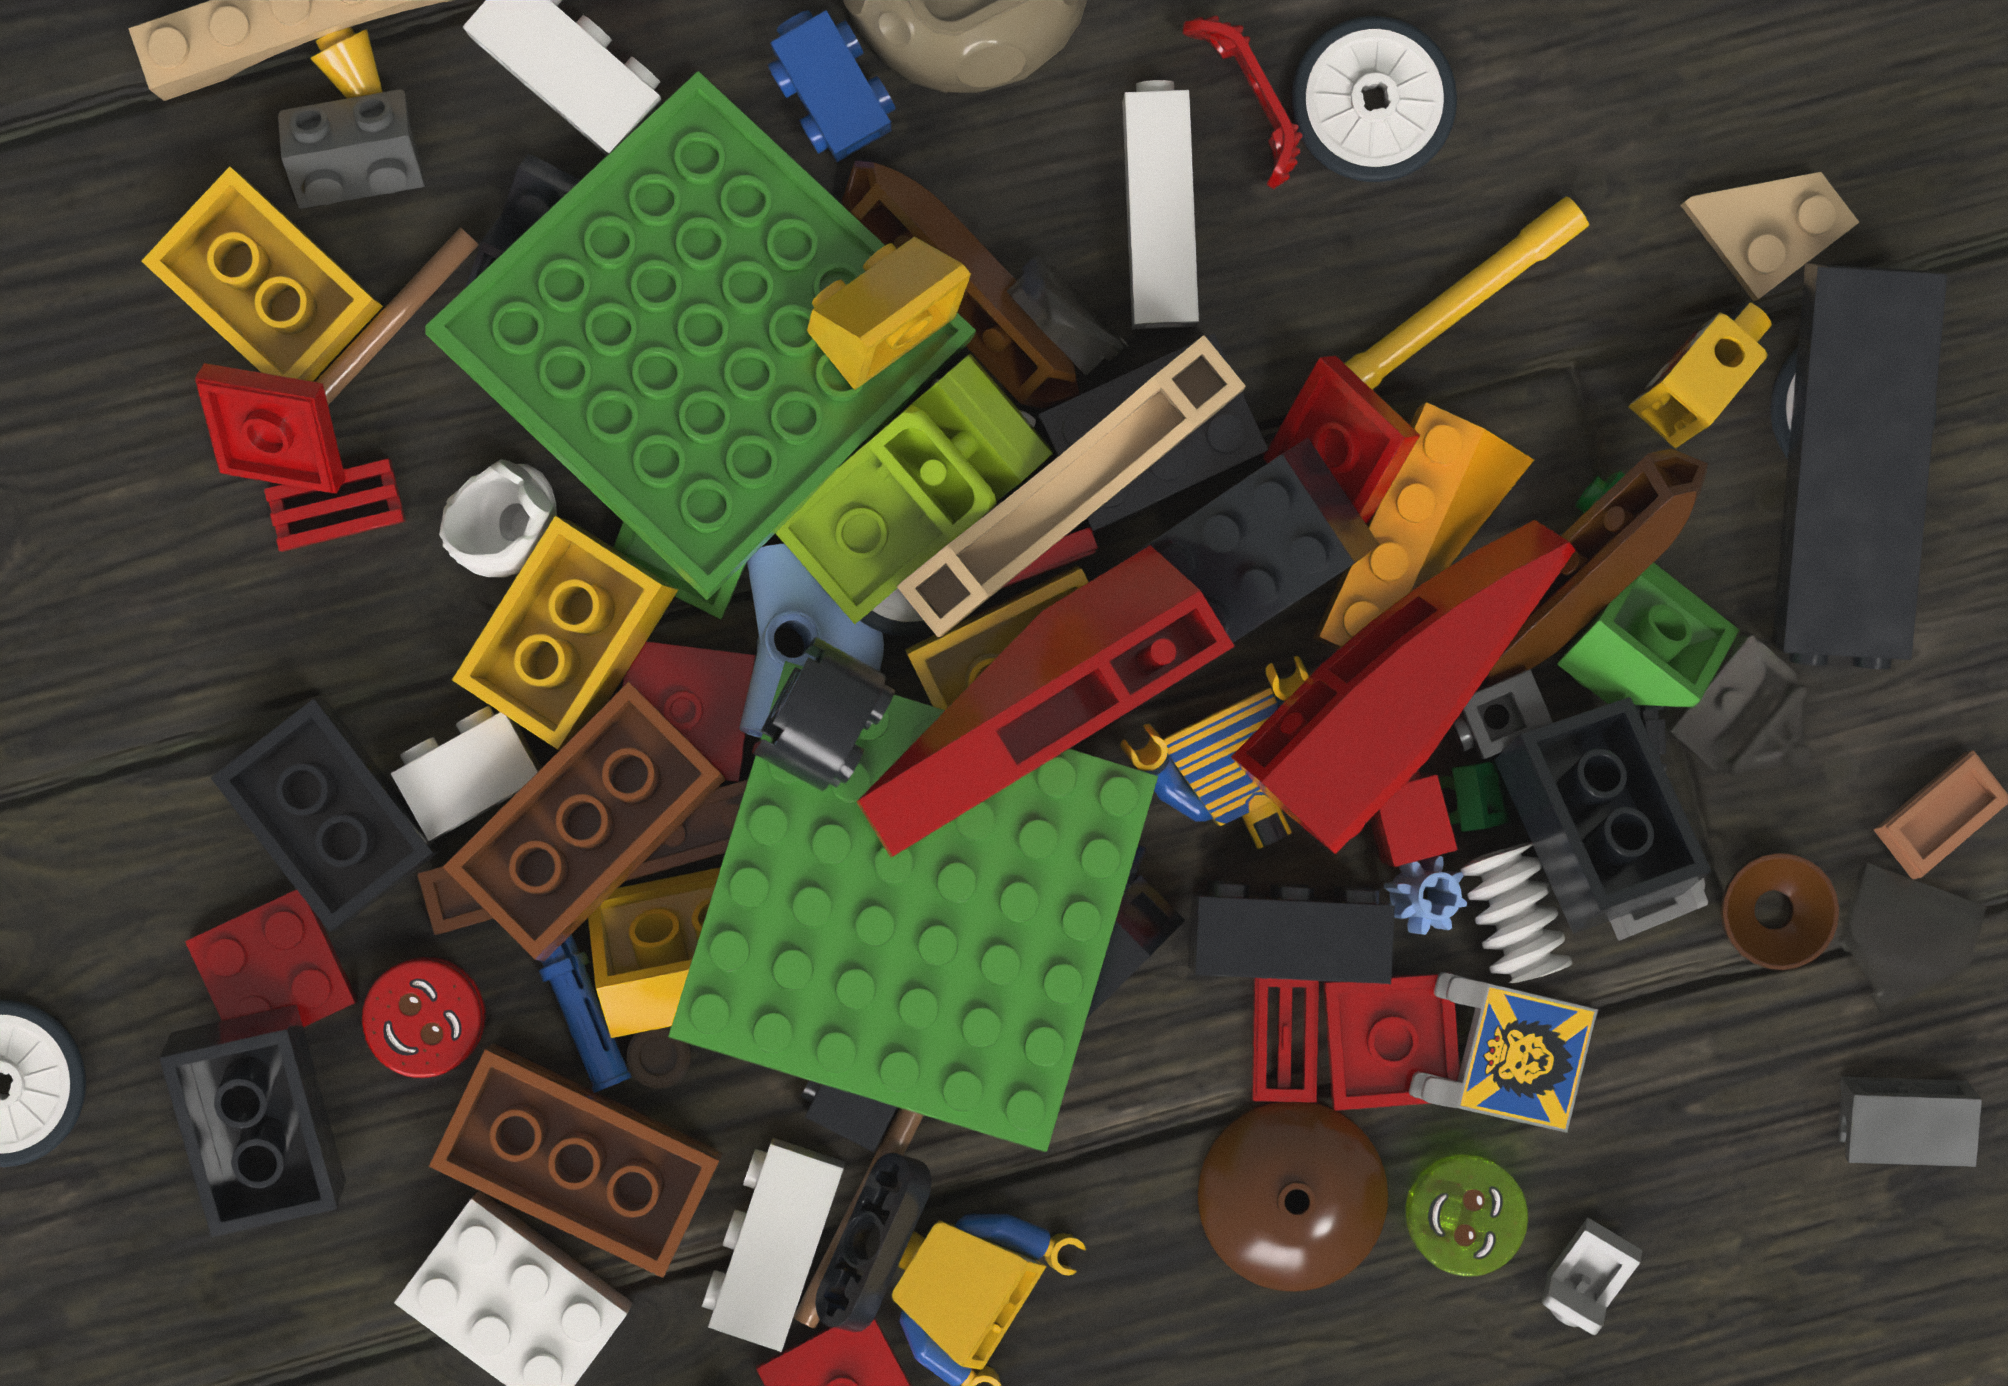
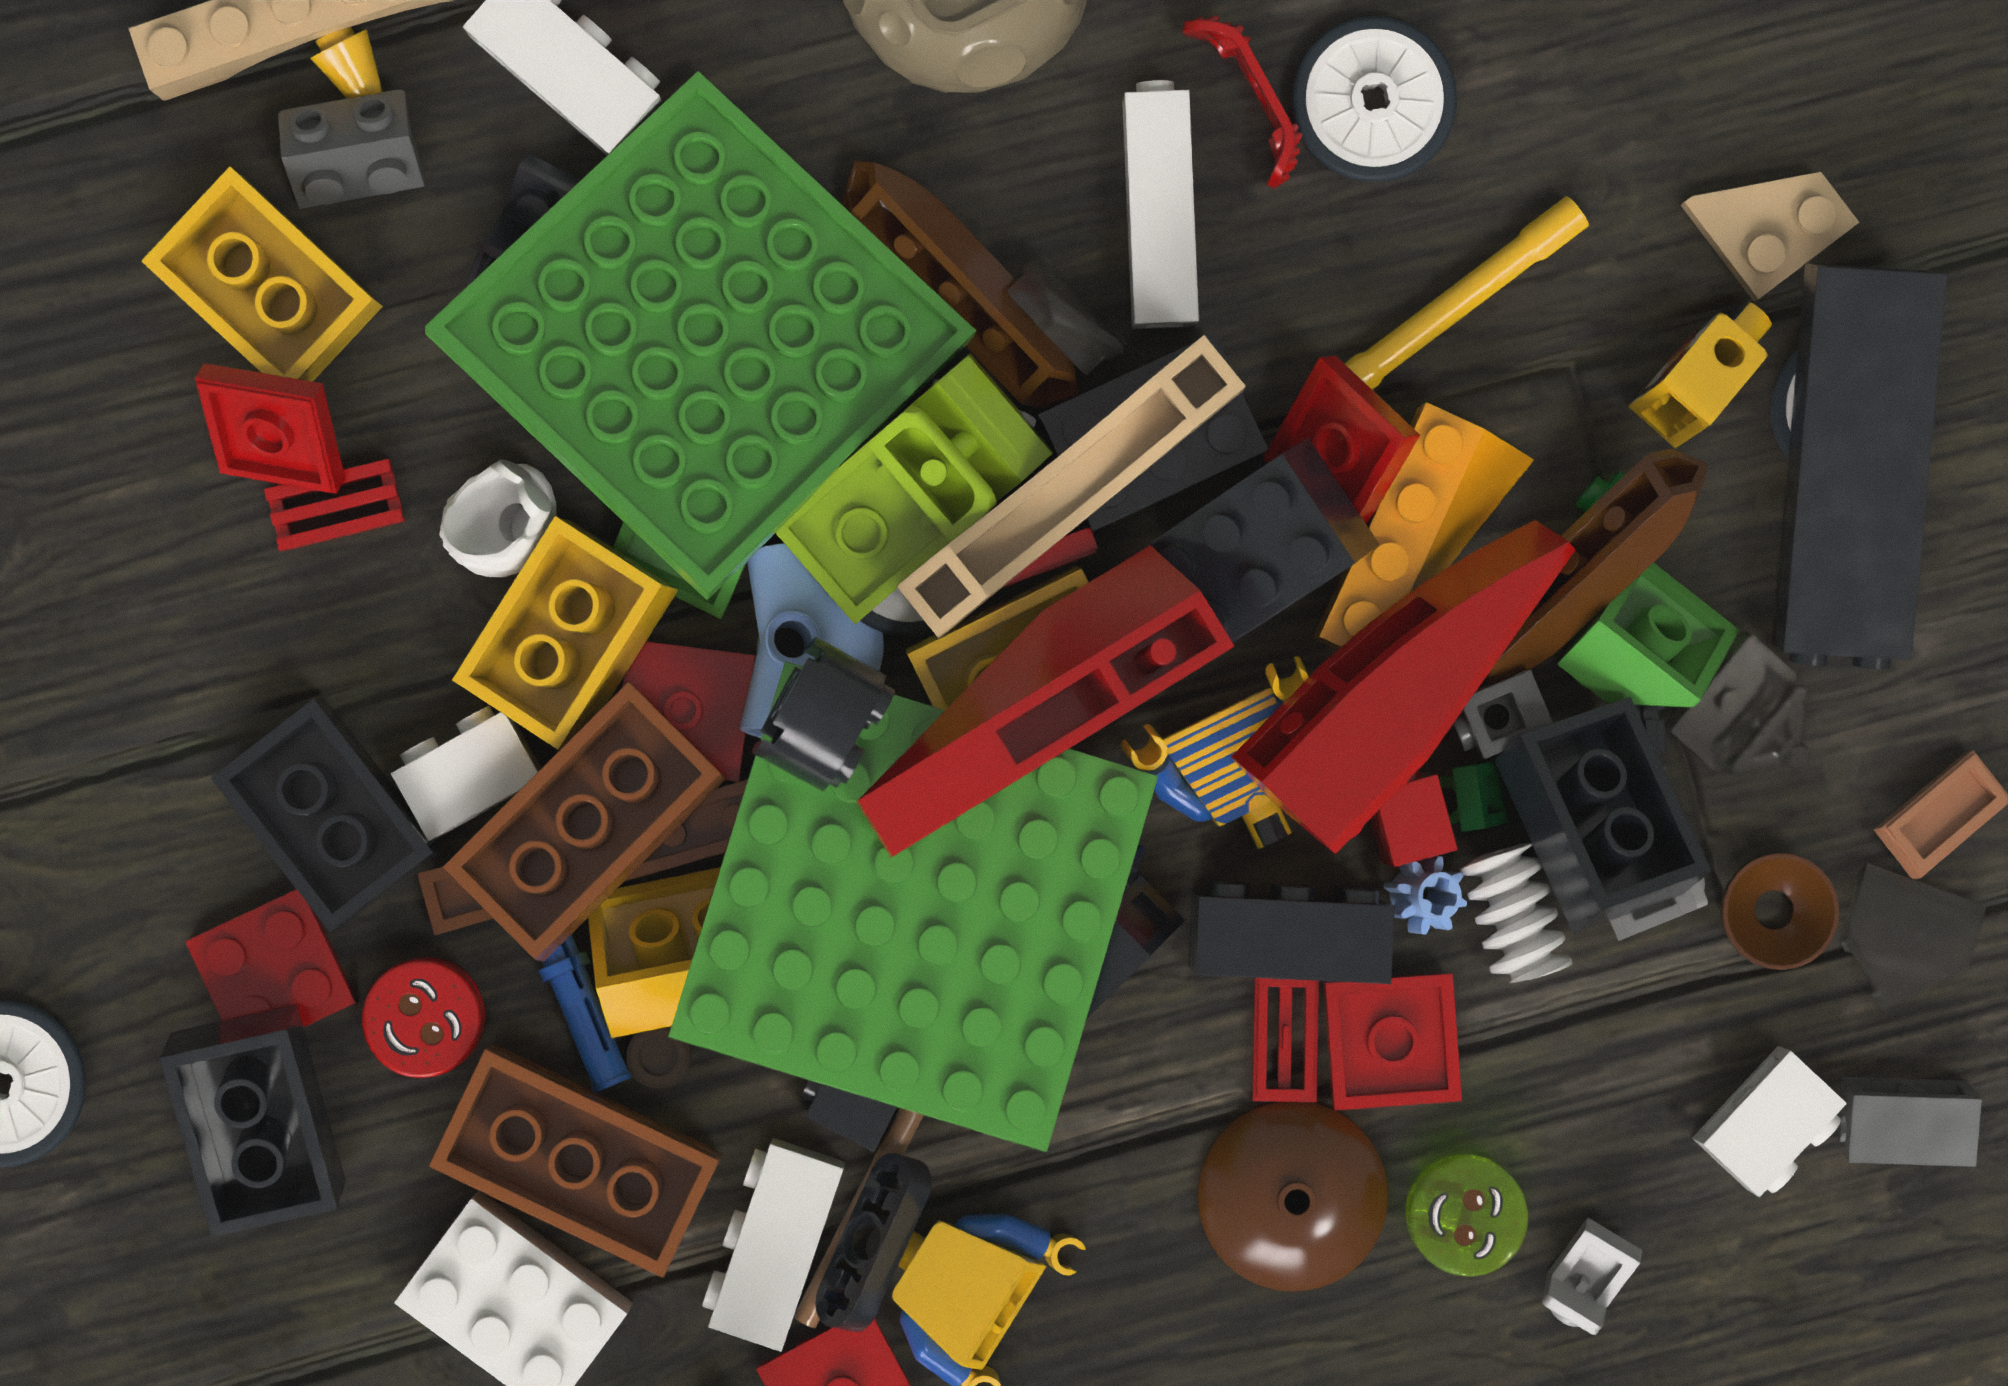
(396, 313): medium nougat bar -> none
(821, 67): blue brick -> none
(887, 308): yellow slope -> none
(1518, 1056): flag -> none
(1771, 1122): none -> white brick

